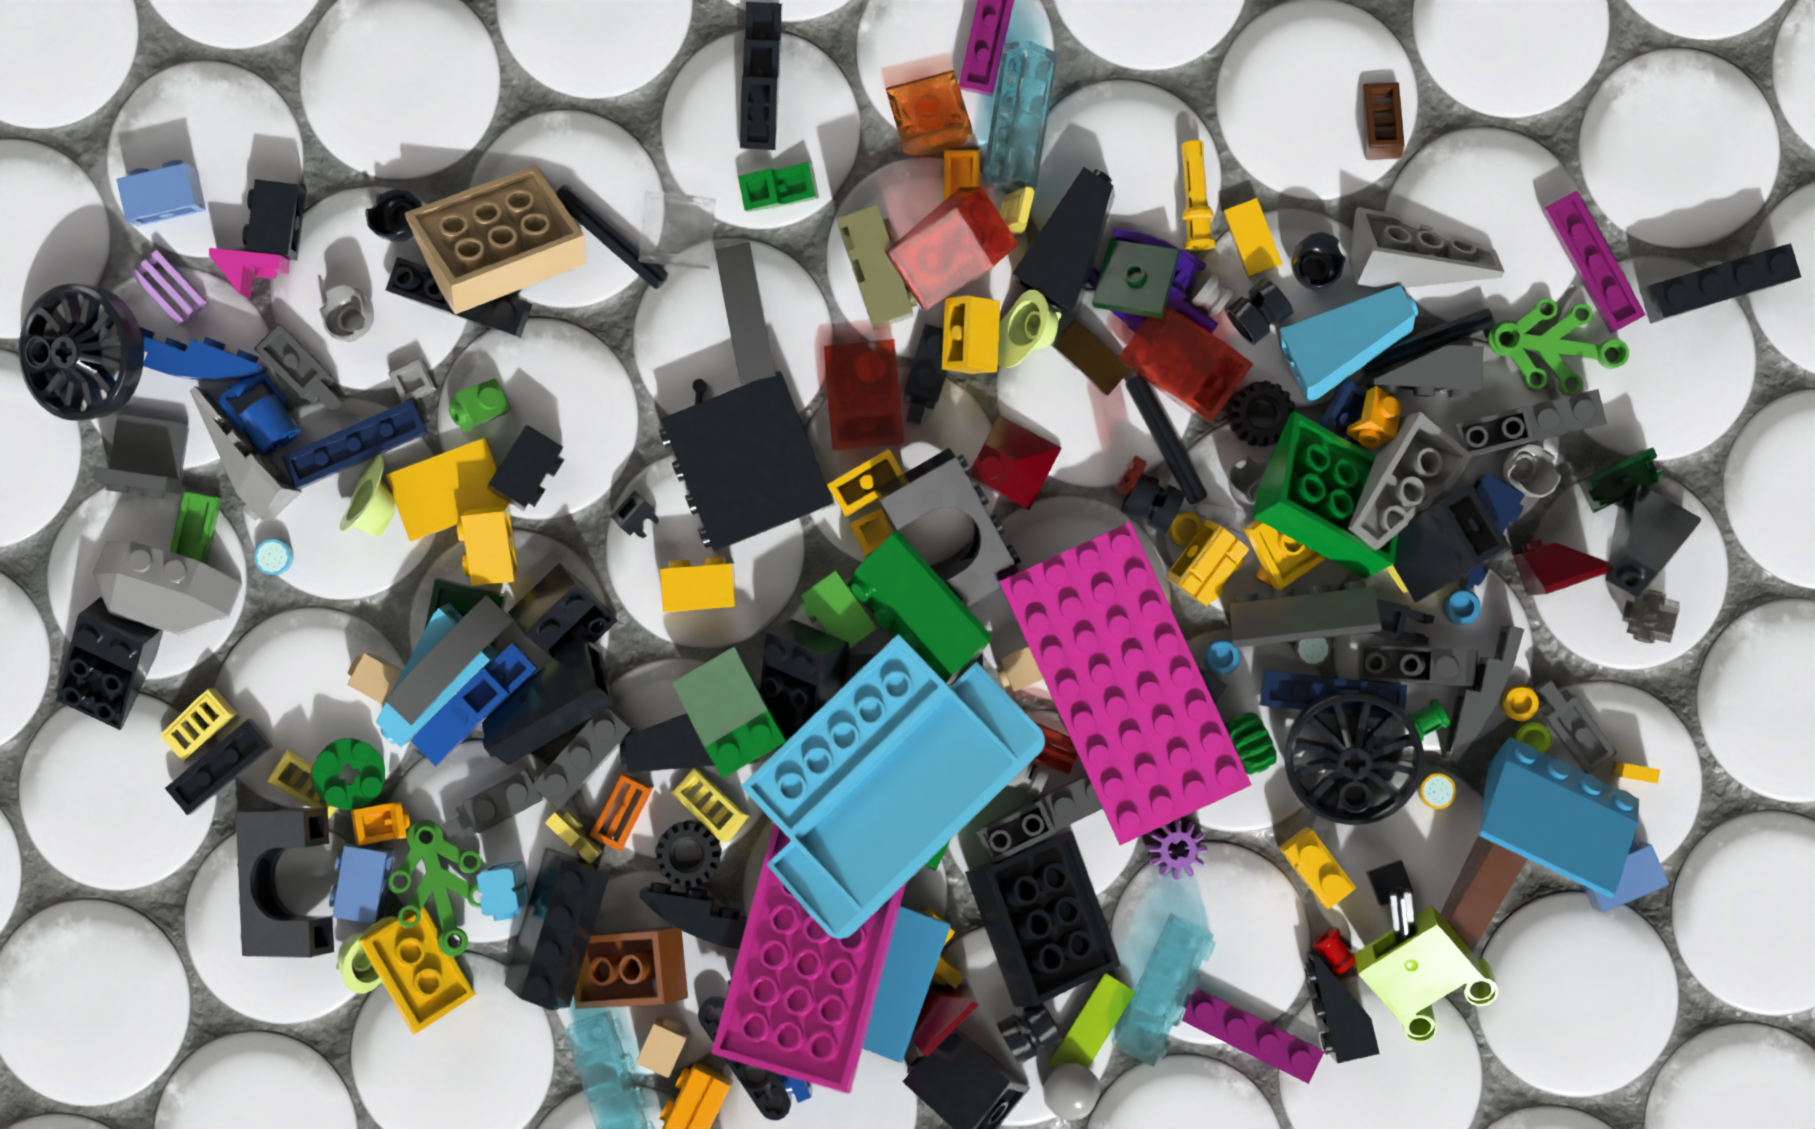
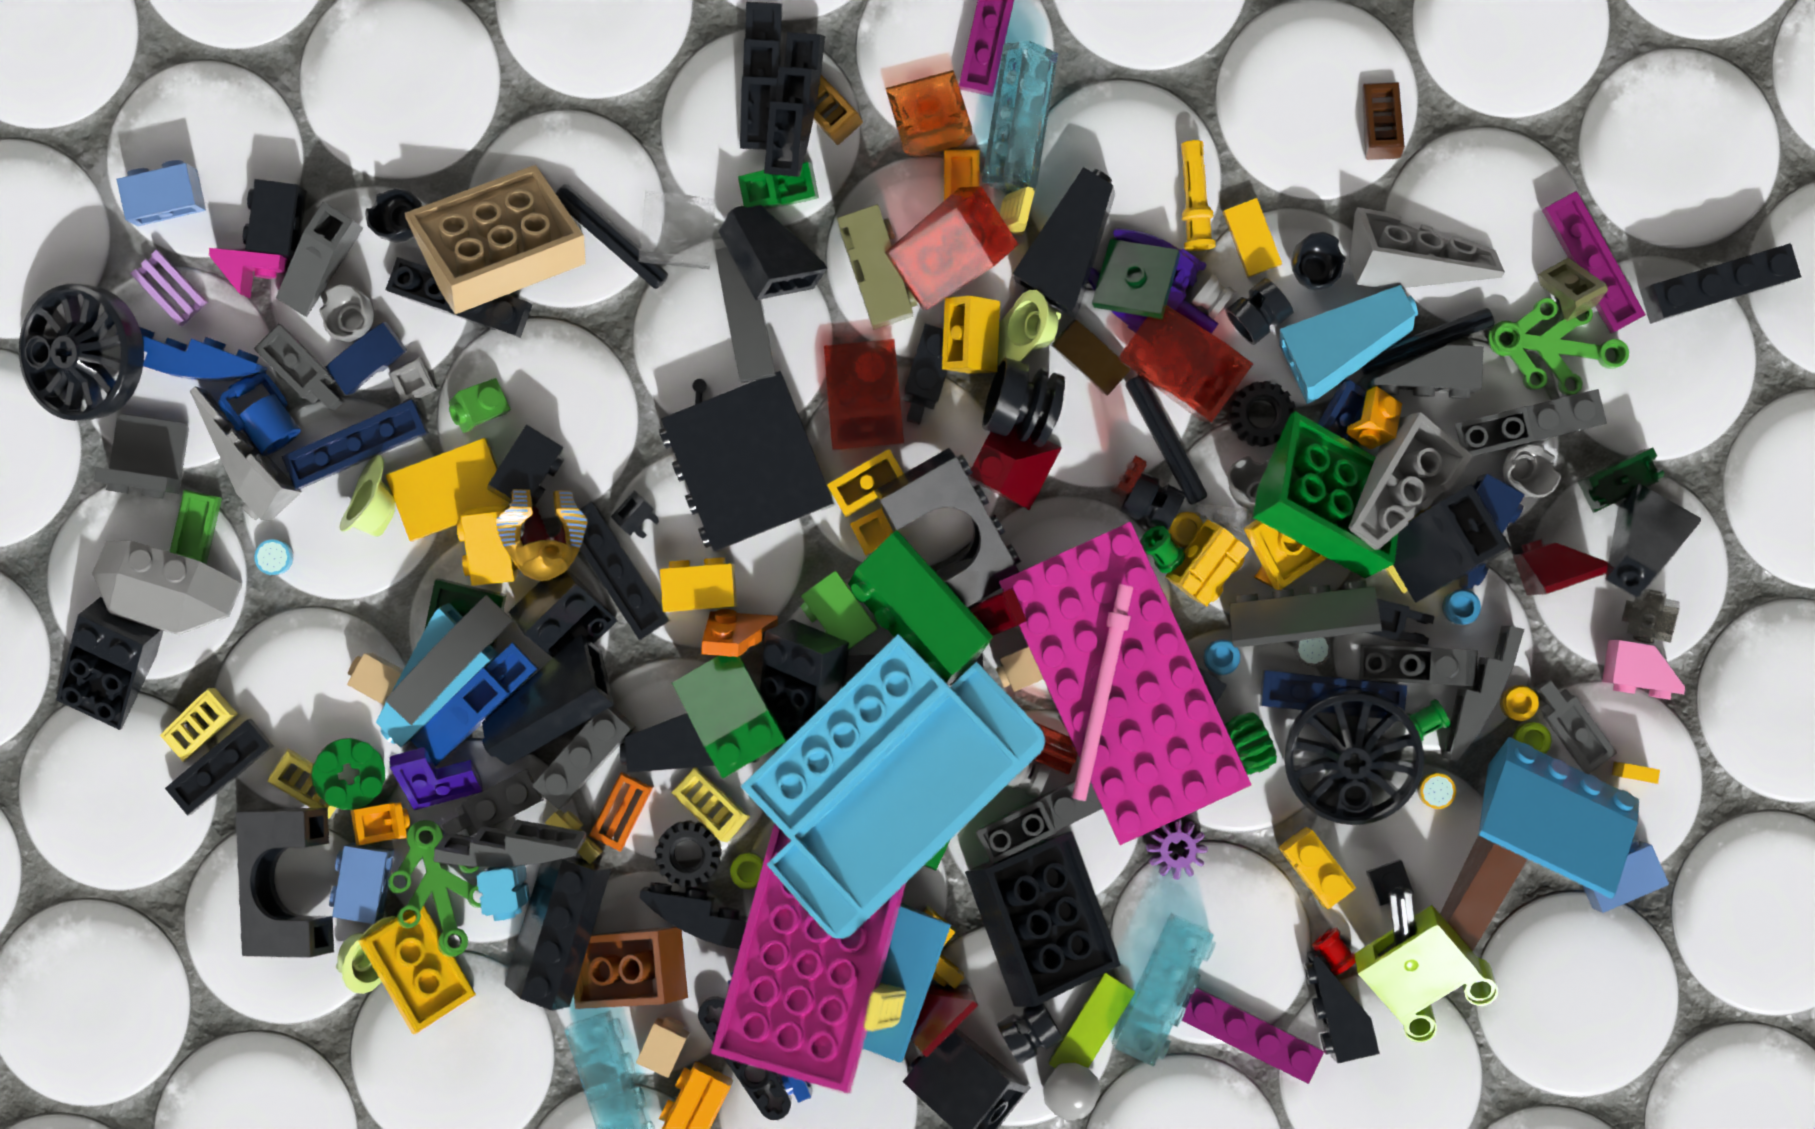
(317, 258): none -> dark grey slope
(365, 358): none -> dark blue slope
(432, 786): none -> dark purple plate
(521, 845): none -> dark grey slope
(536, 552): none -> pearl gold piece
(620, 575): none -> black plate
(733, 632): none -> orange wing
(746, 870): none -> lime tile
(769, 254): none -> black slope
(795, 104): none -> black slope
(842, 120): none -> pearl gold slope
(884, 1007): none -> light yellow slope
(999, 612): none -> dark red tile
(1017, 400): none -> black wheel
(1117, 622): none -> bright pink bar
(1160, 546): none -> green bush
(1573, 287): none -> olive slope
(1639, 666): none -> bright pink slope

